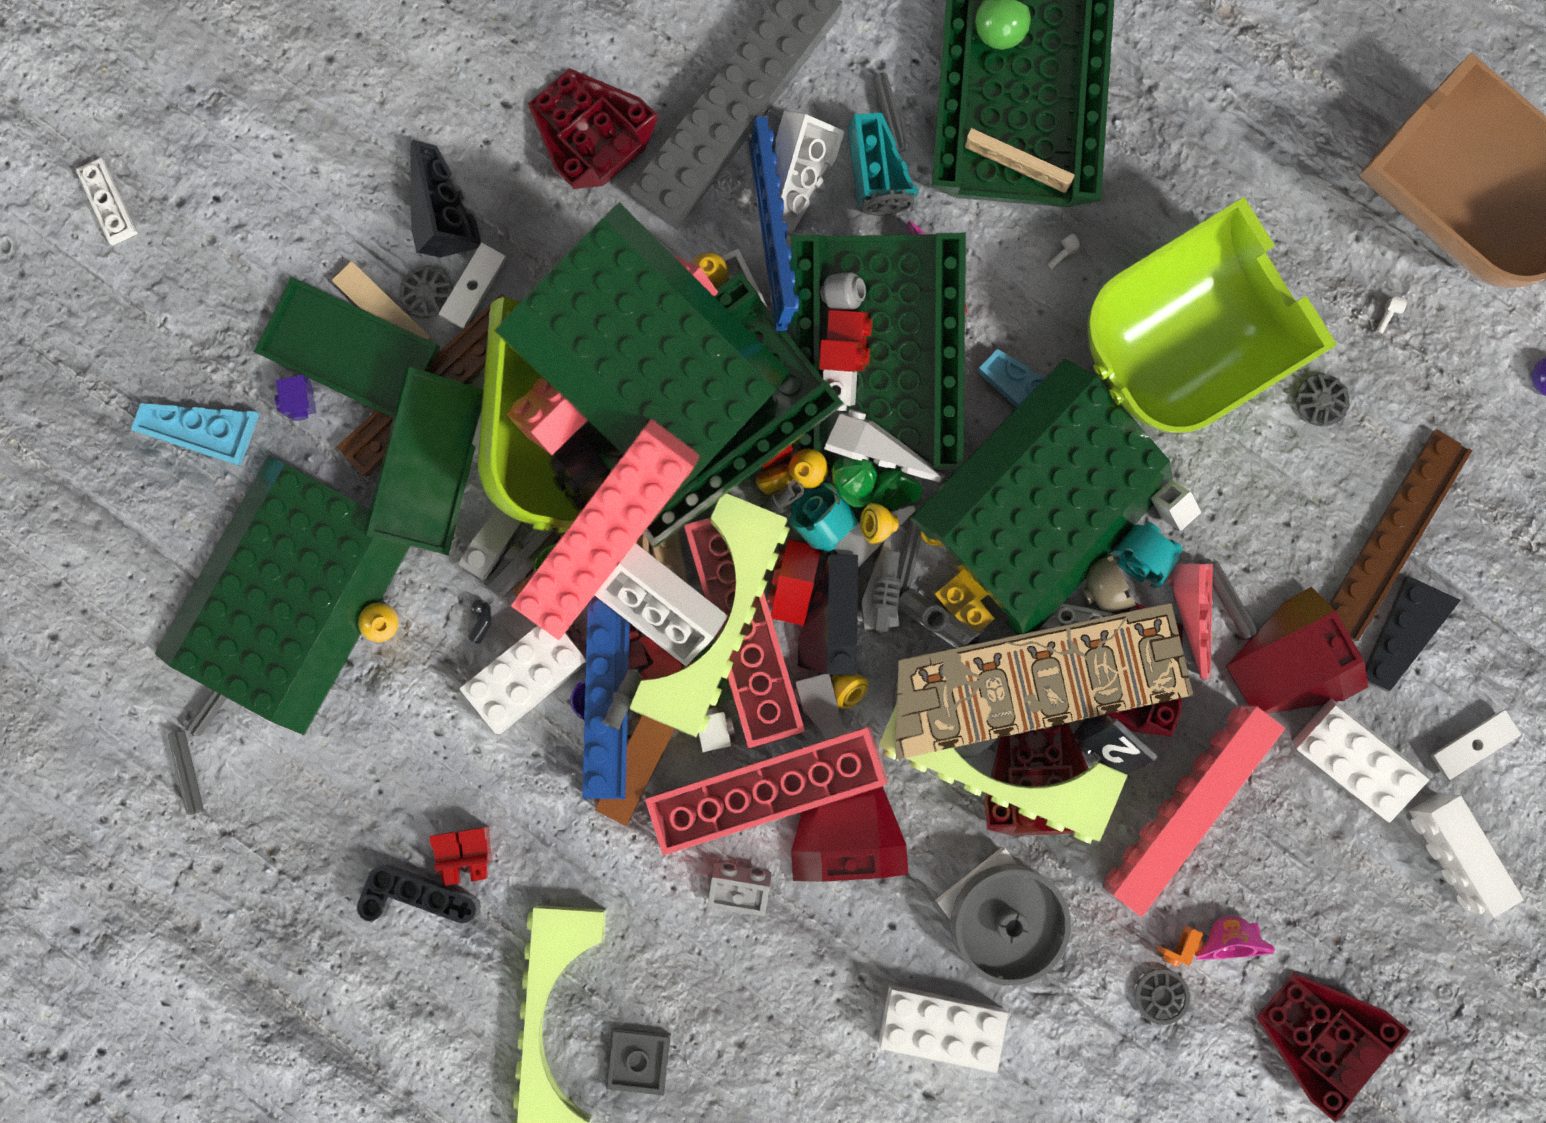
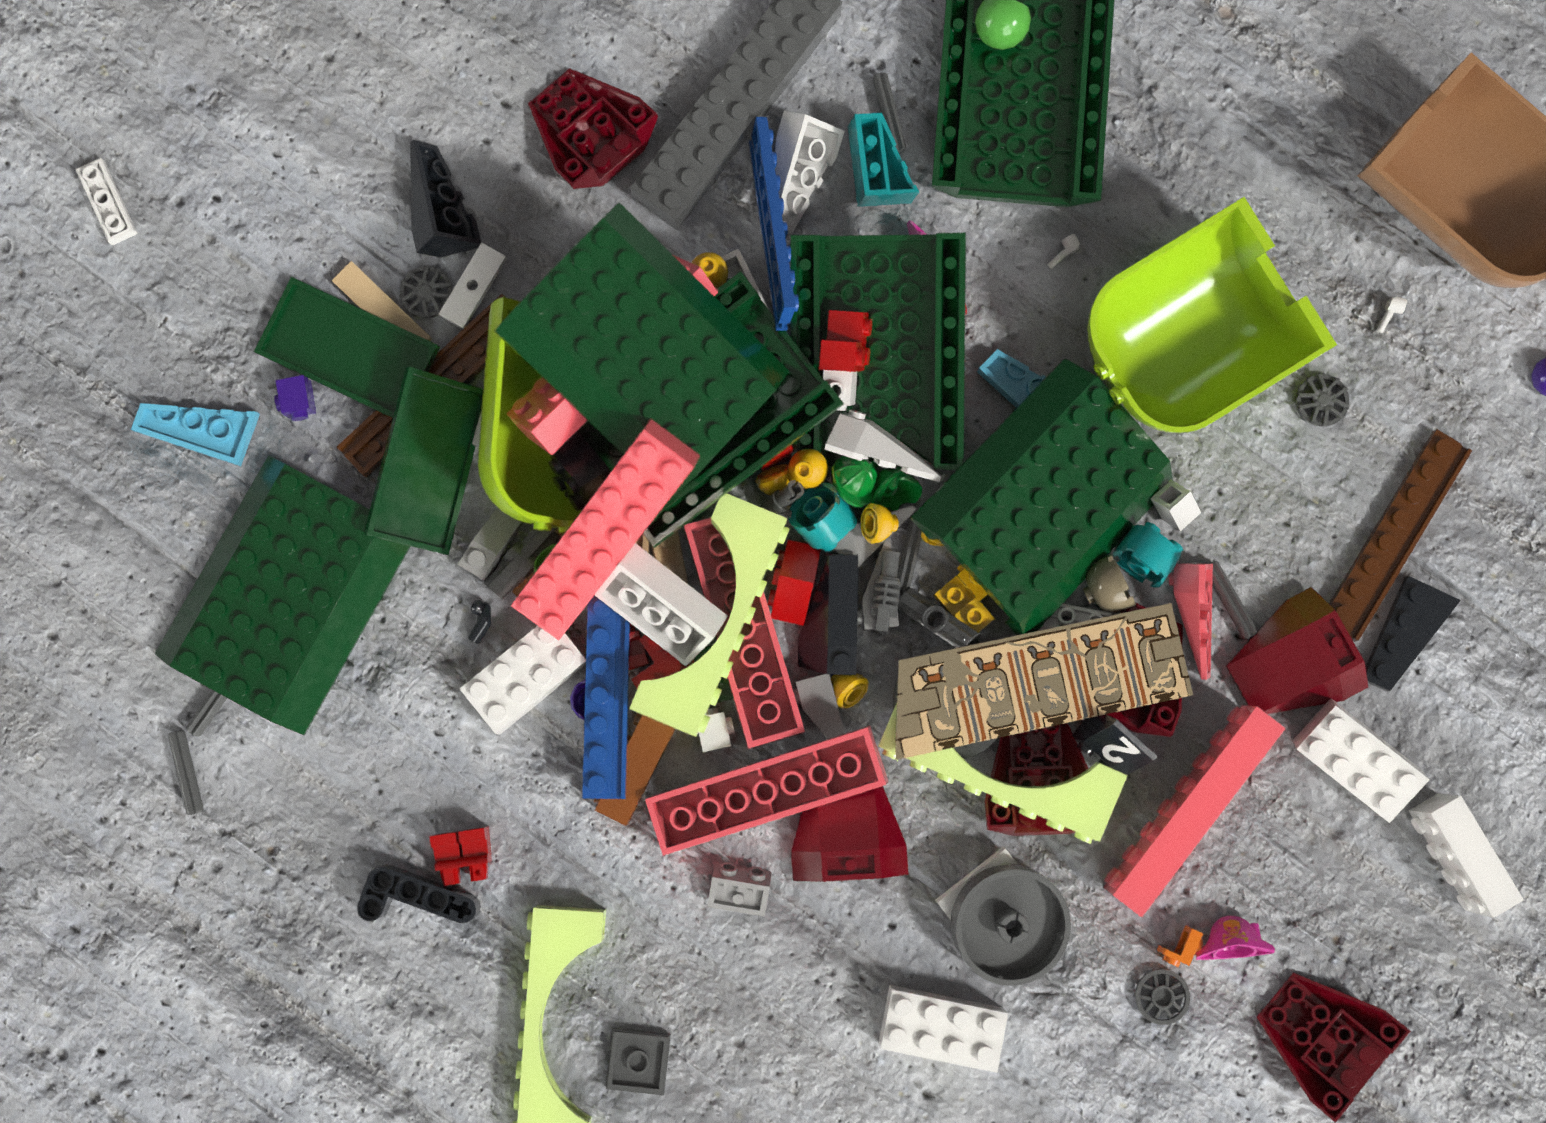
(378, 622): yellow brick -> none
(622, 699): dark grey pin -> none
(843, 291): light grey head -> none
(888, 204): dark grey wheel -> none
(1018, 160): tan tile -> none
(1489, 737): white tile -> none

